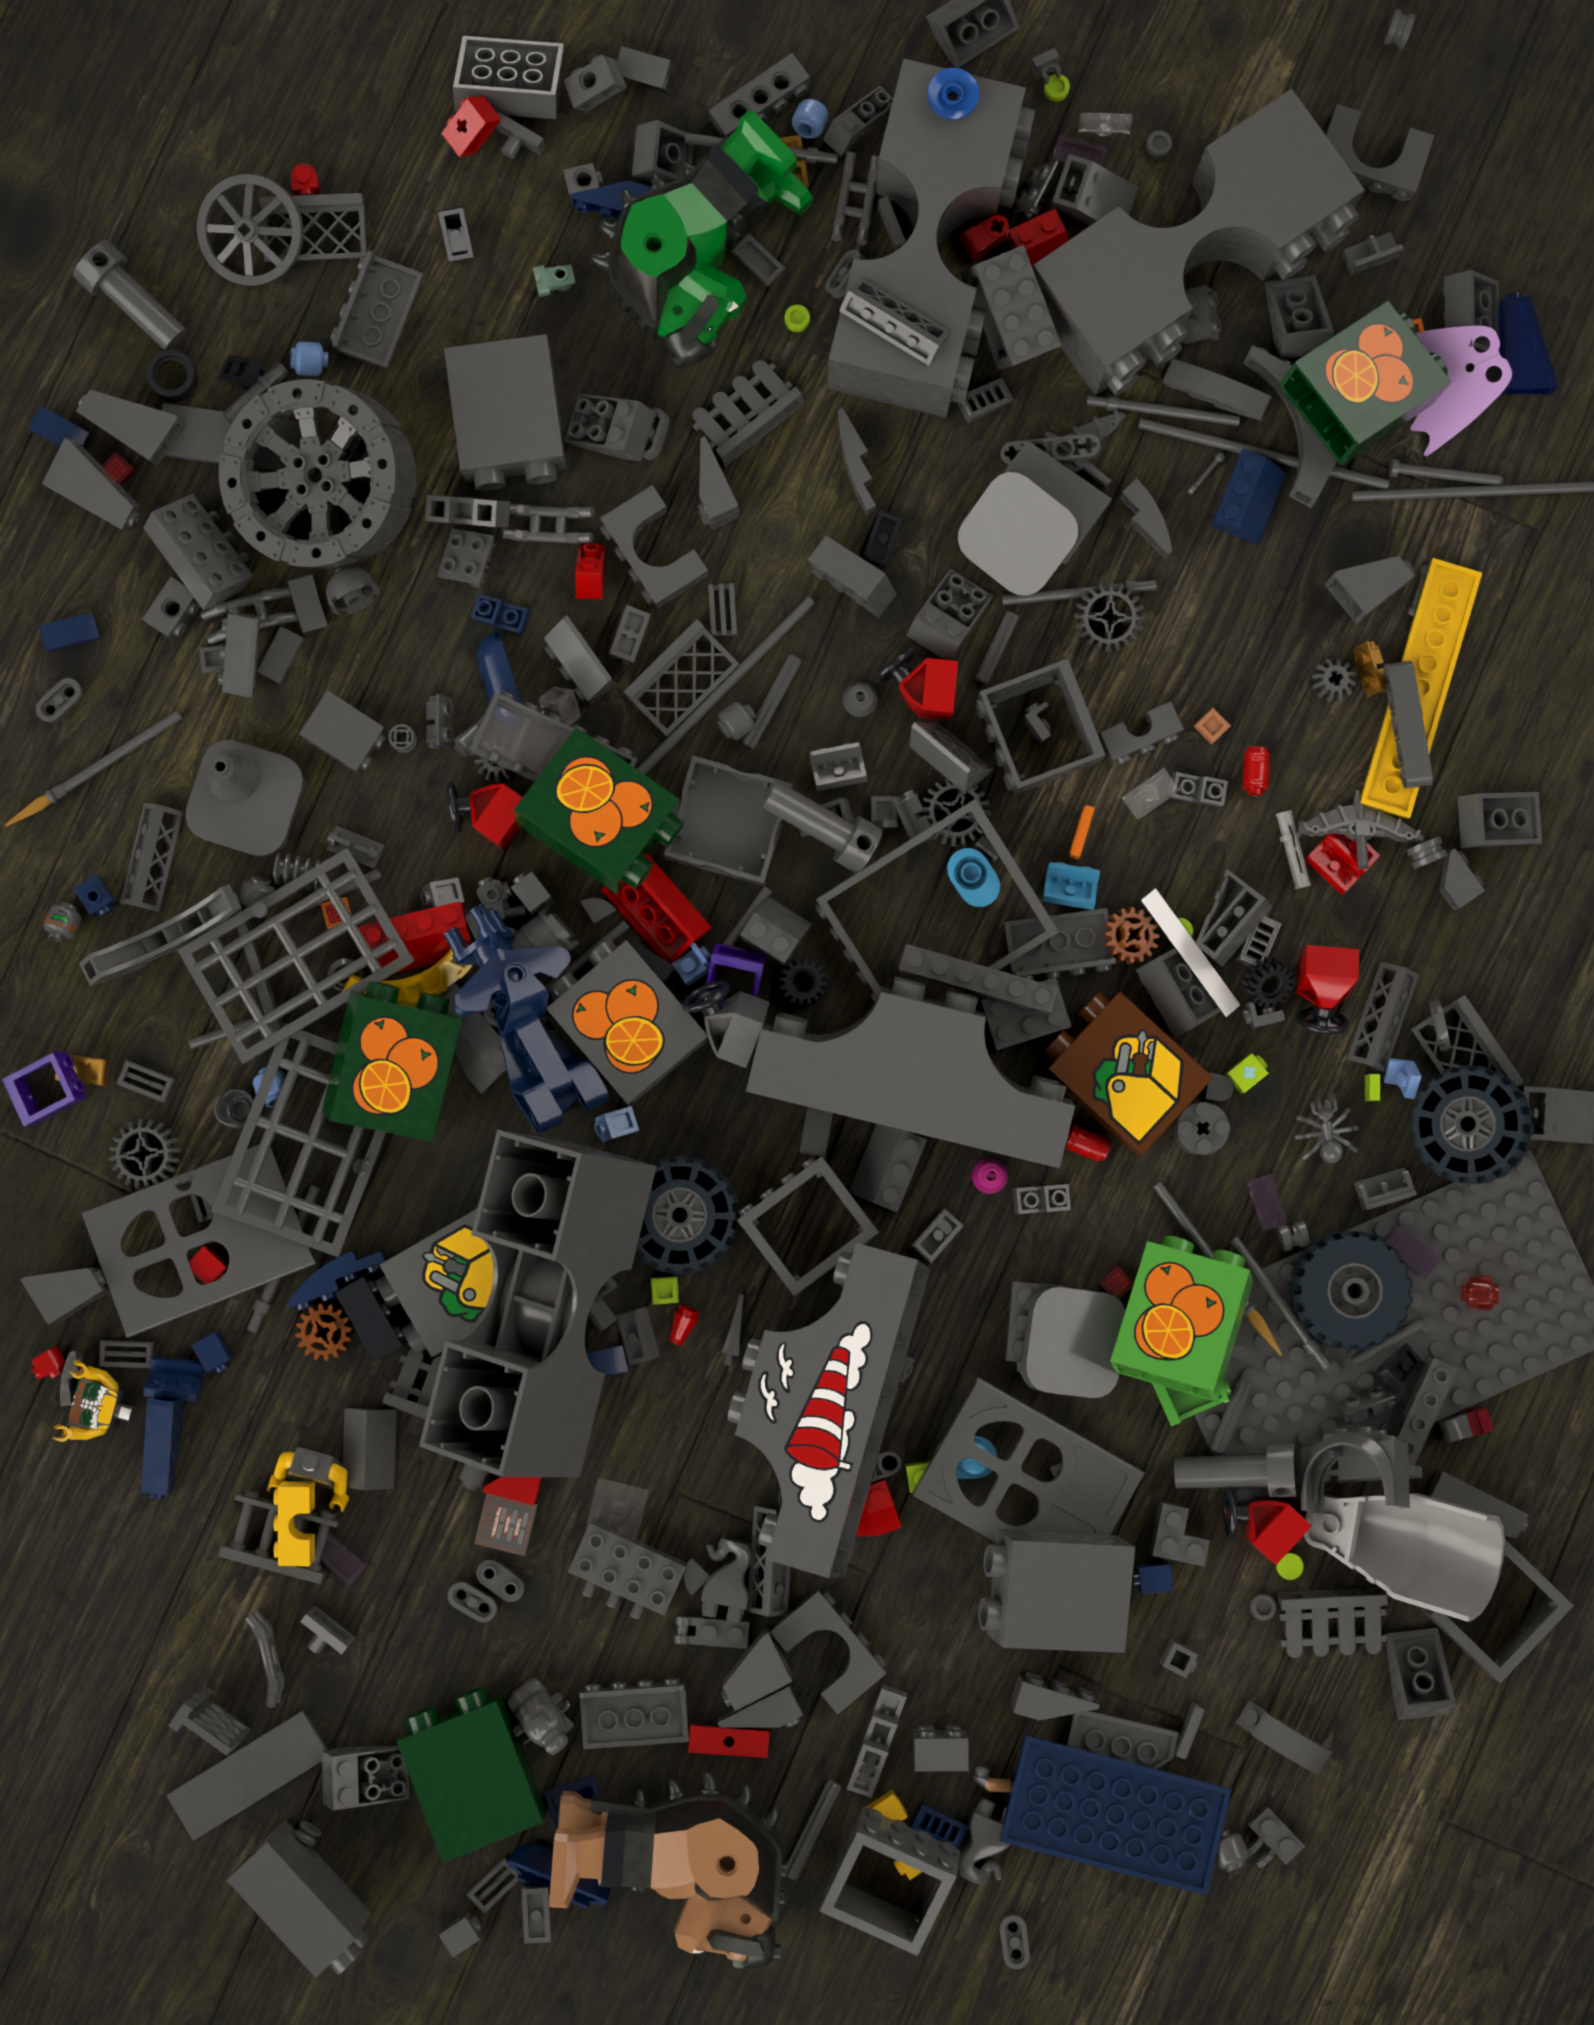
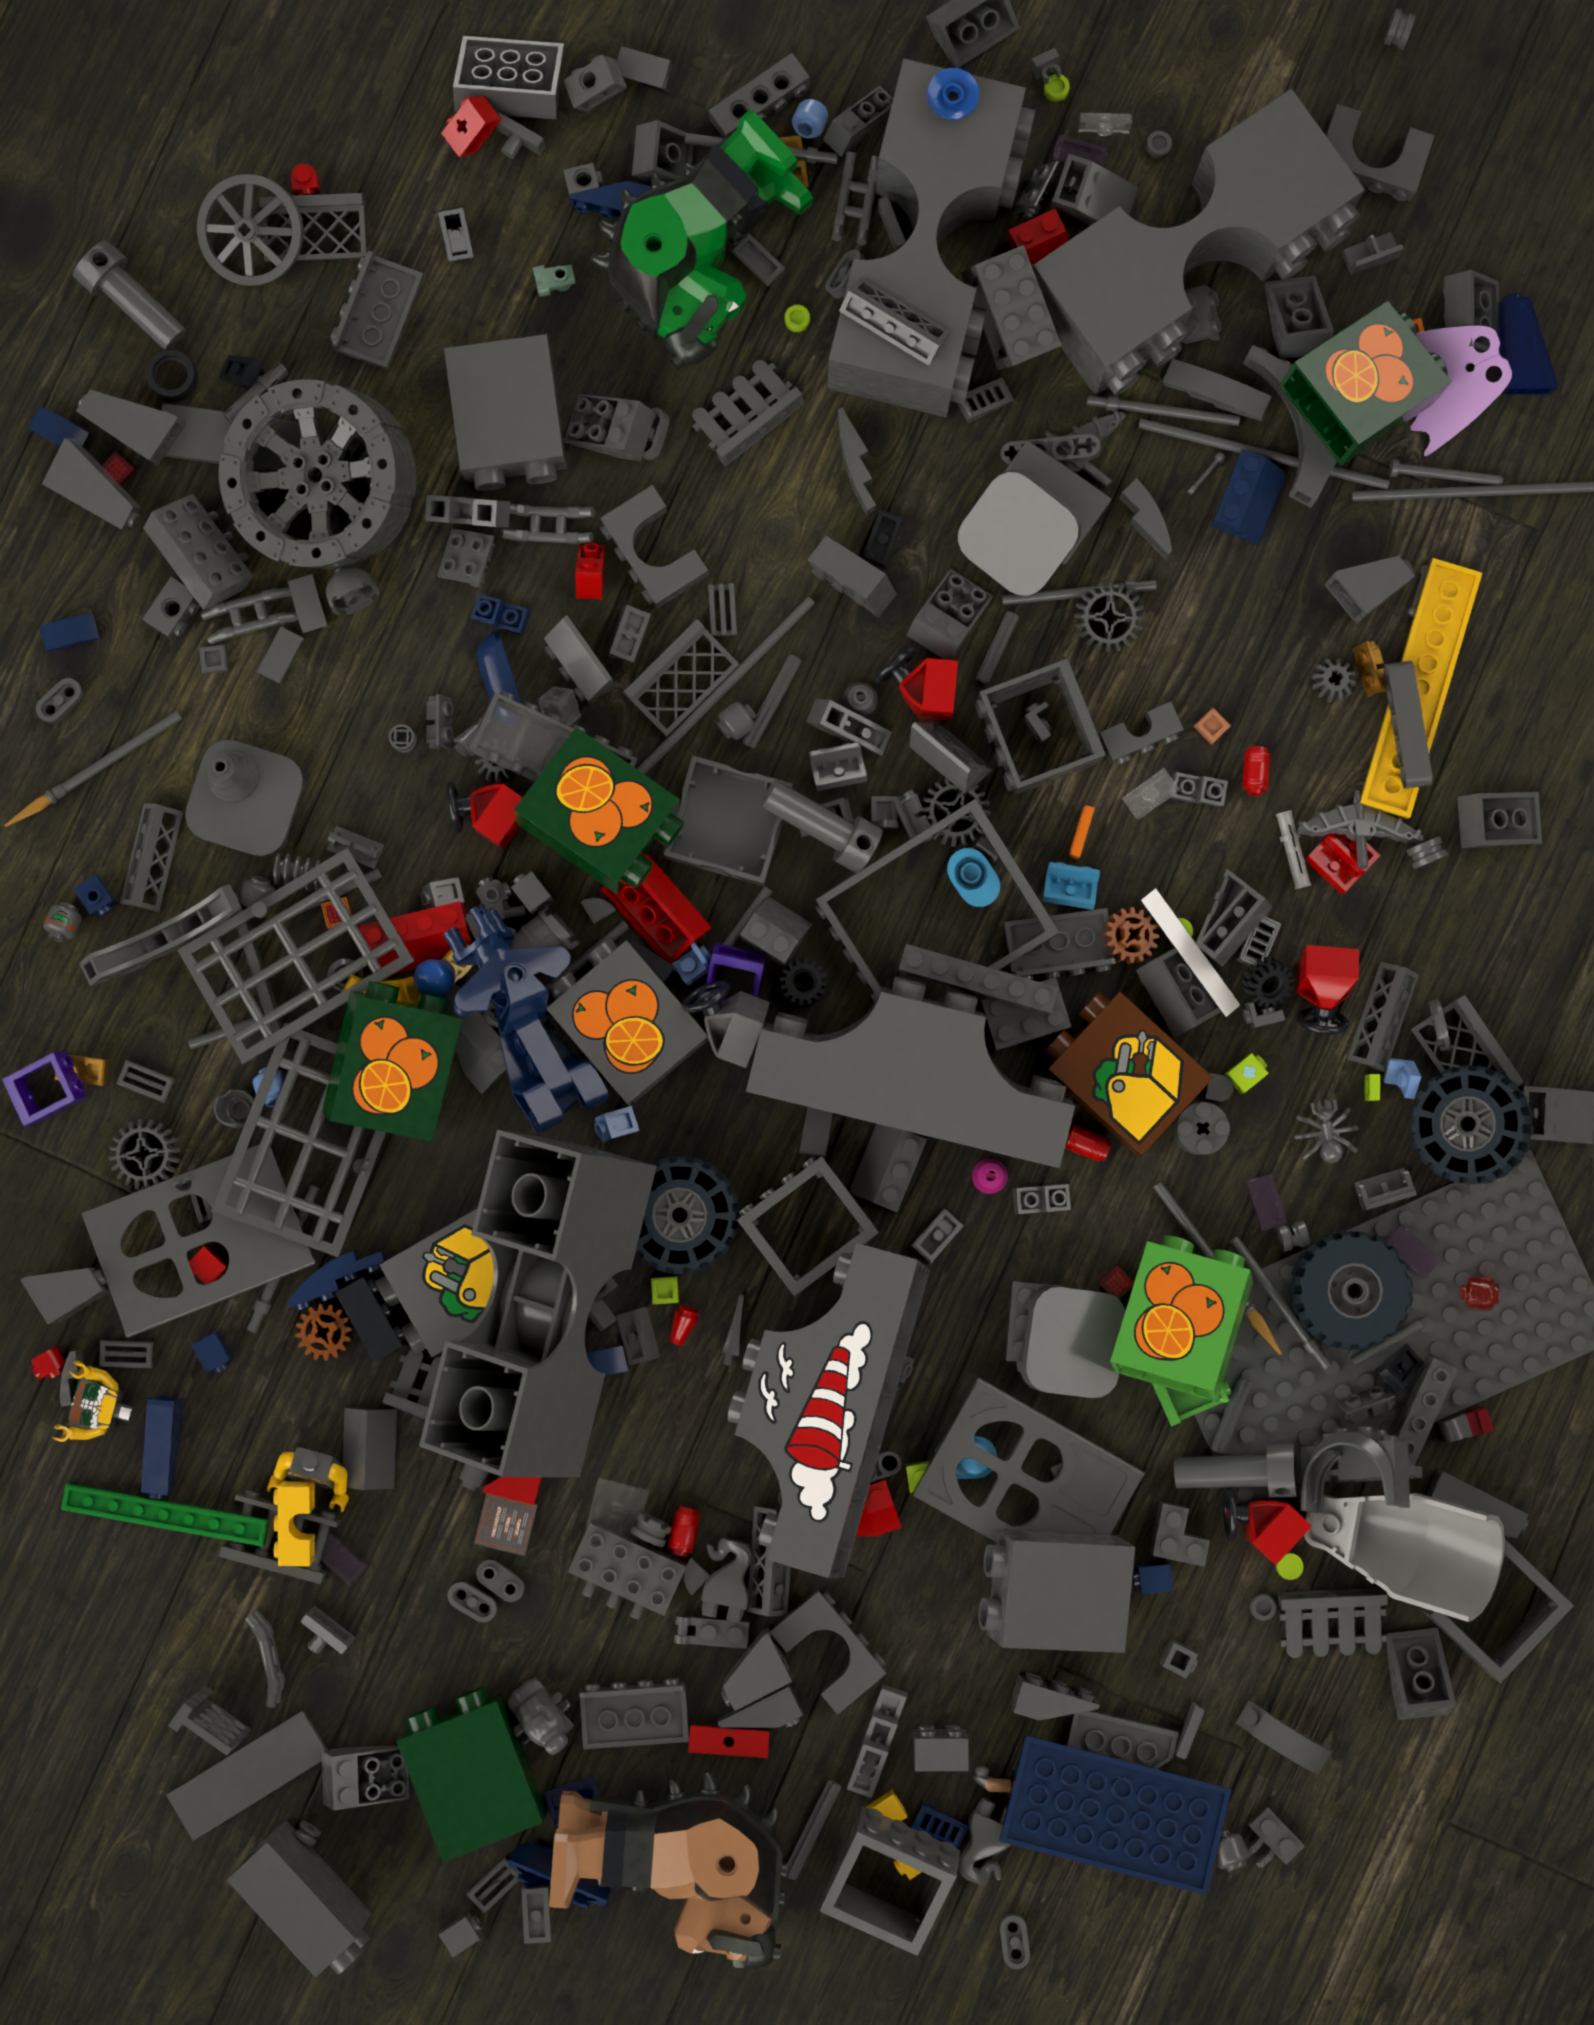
(165, 1514): none -> green tile
(174, 1379): dark blue bracket -> none
(240, 653): dark grey slope -> none
(308, 358): medium blue head -> none
(344, 733): dark grey slope -> none
(434, 976): none -> blue hair
(651, 1529): none -> dark grey wheel
(683, 1531): none -> red head
(716, 498): dark grey slope -> none
(848, 726): none -> dark grey slope
(982, 238): red piece -> none
(1458, 882): dark grey slope -> none

